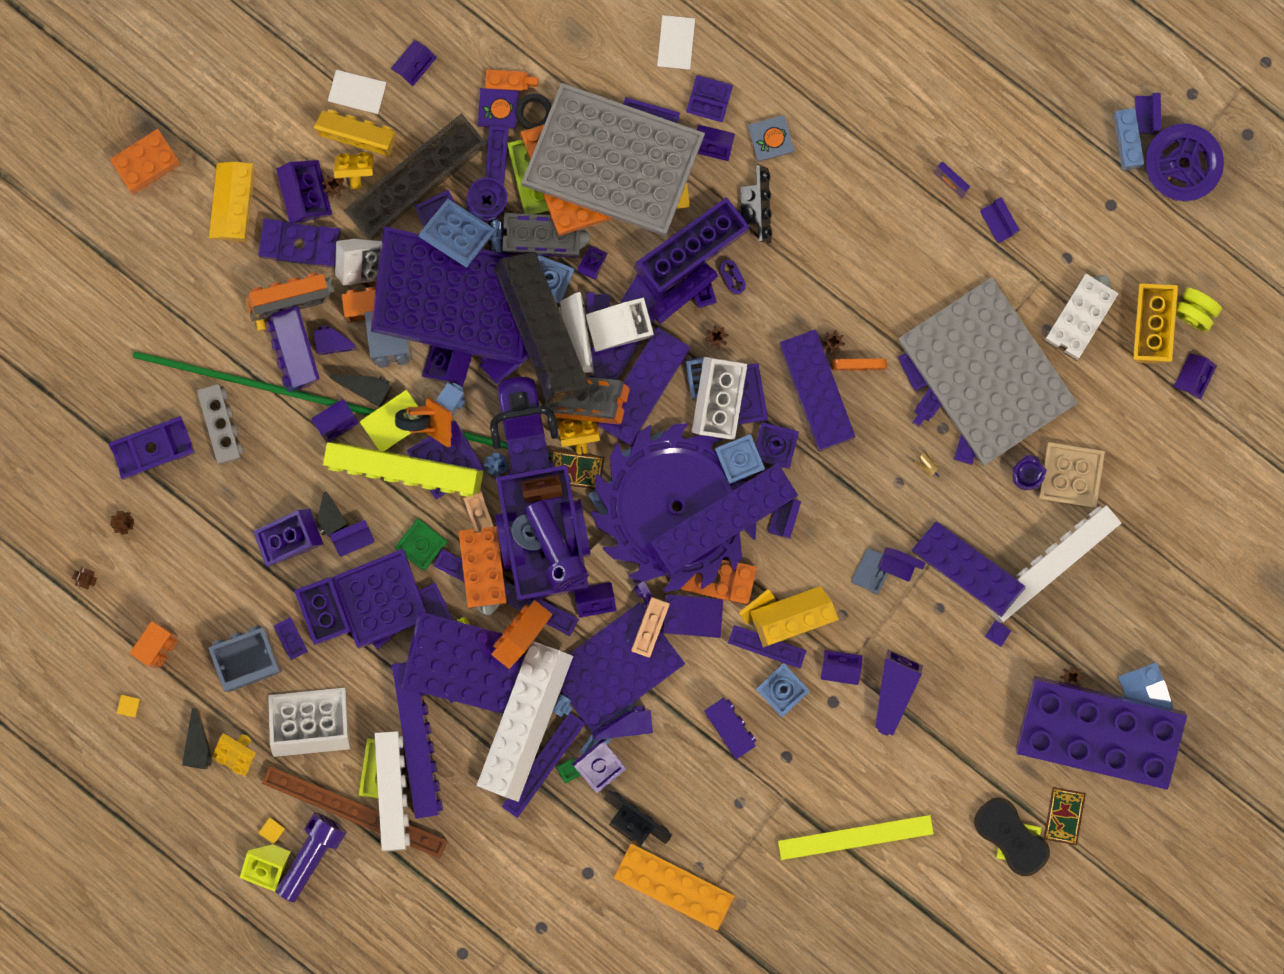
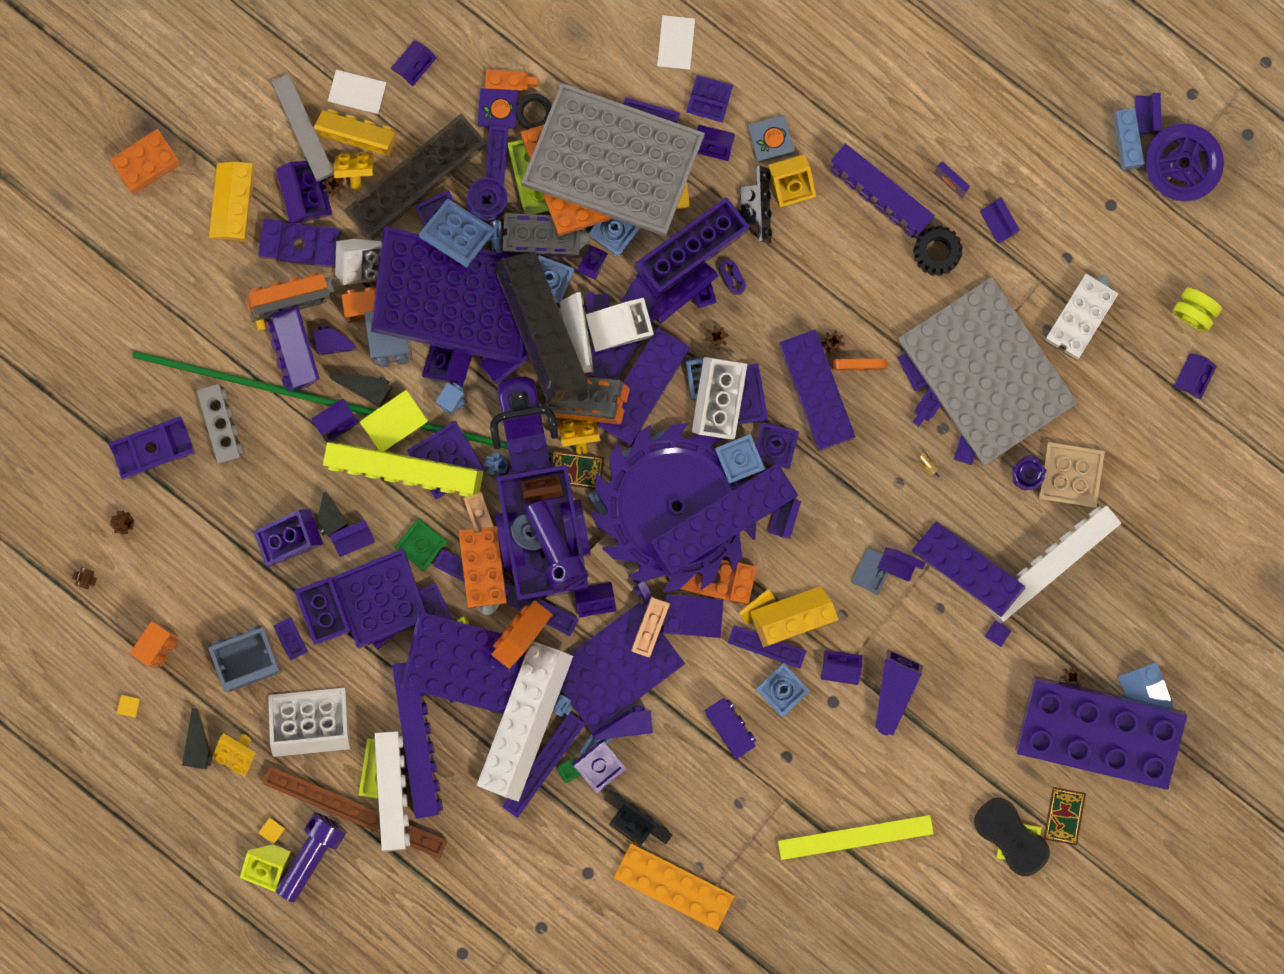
(303, 127): none -> light grey tile
(432, 419): orange plate -> none
(614, 235): none -> medium blue plate
(792, 180): none -> yellow slope
(881, 191): none -> dark purple brick
(949, 239): none -> black tyre
(1155, 323): yellow slope -> none

